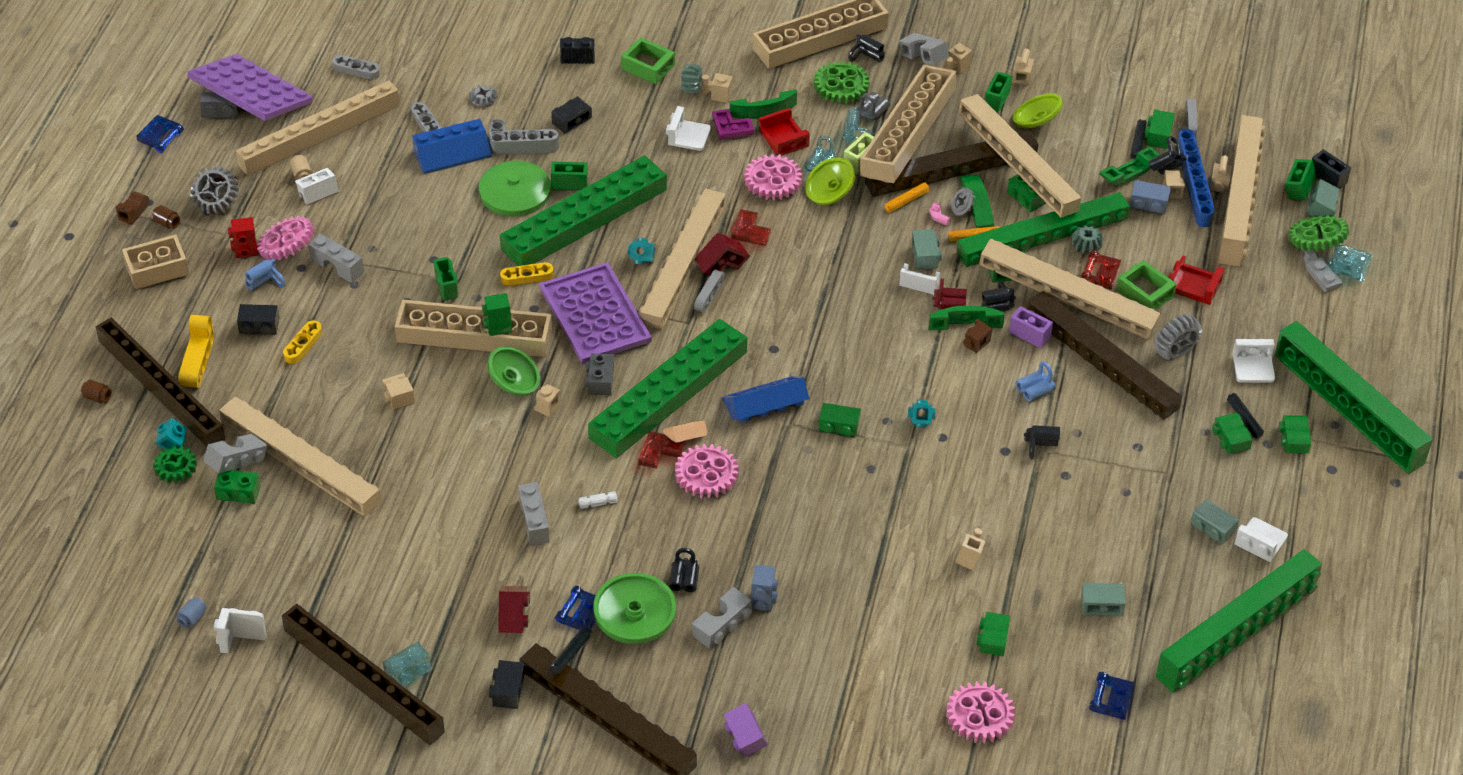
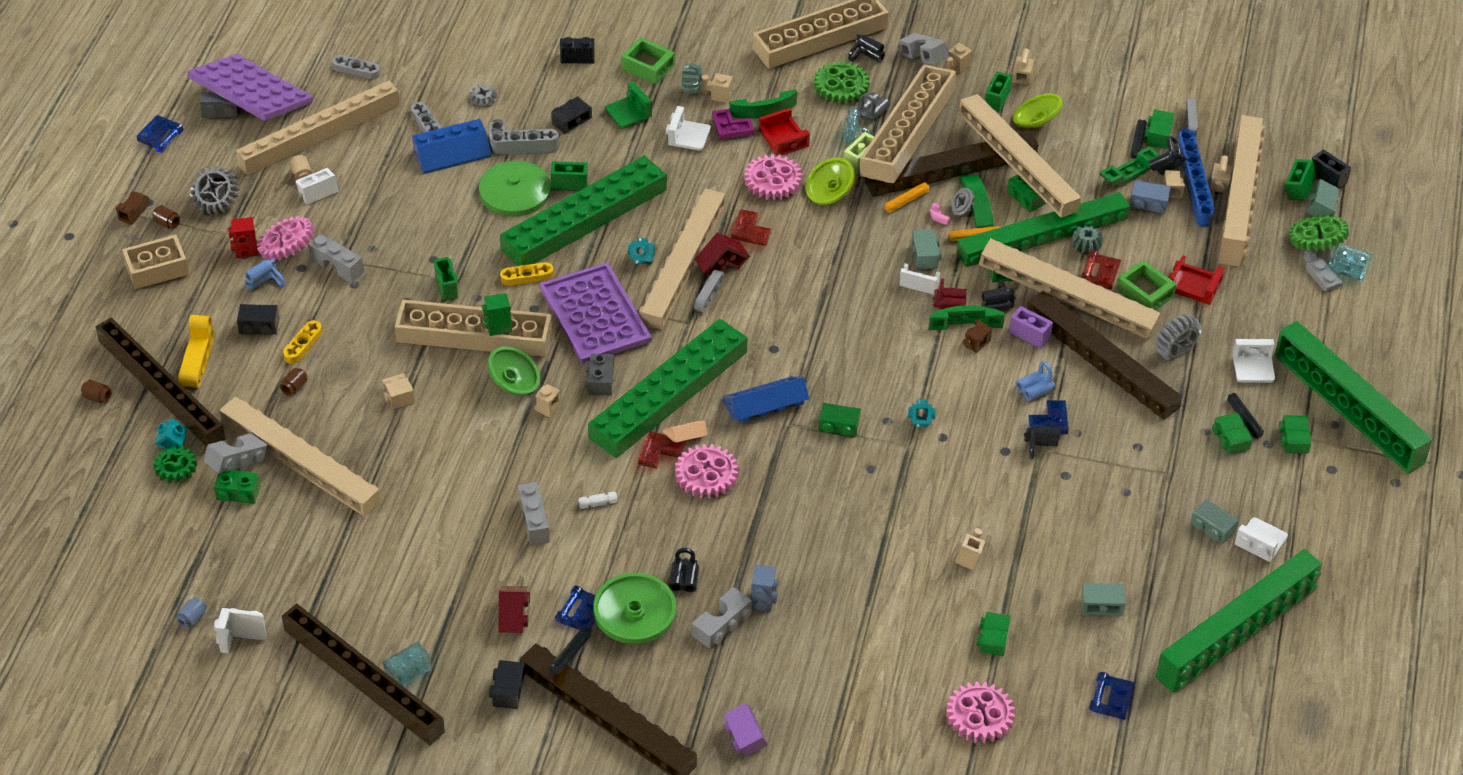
(293, 381): none -> reddish brown brick
(632, 108): none -> green bracket
(820, 154): clear light blue piece -> none
(1056, 416): none -> clear blue plate

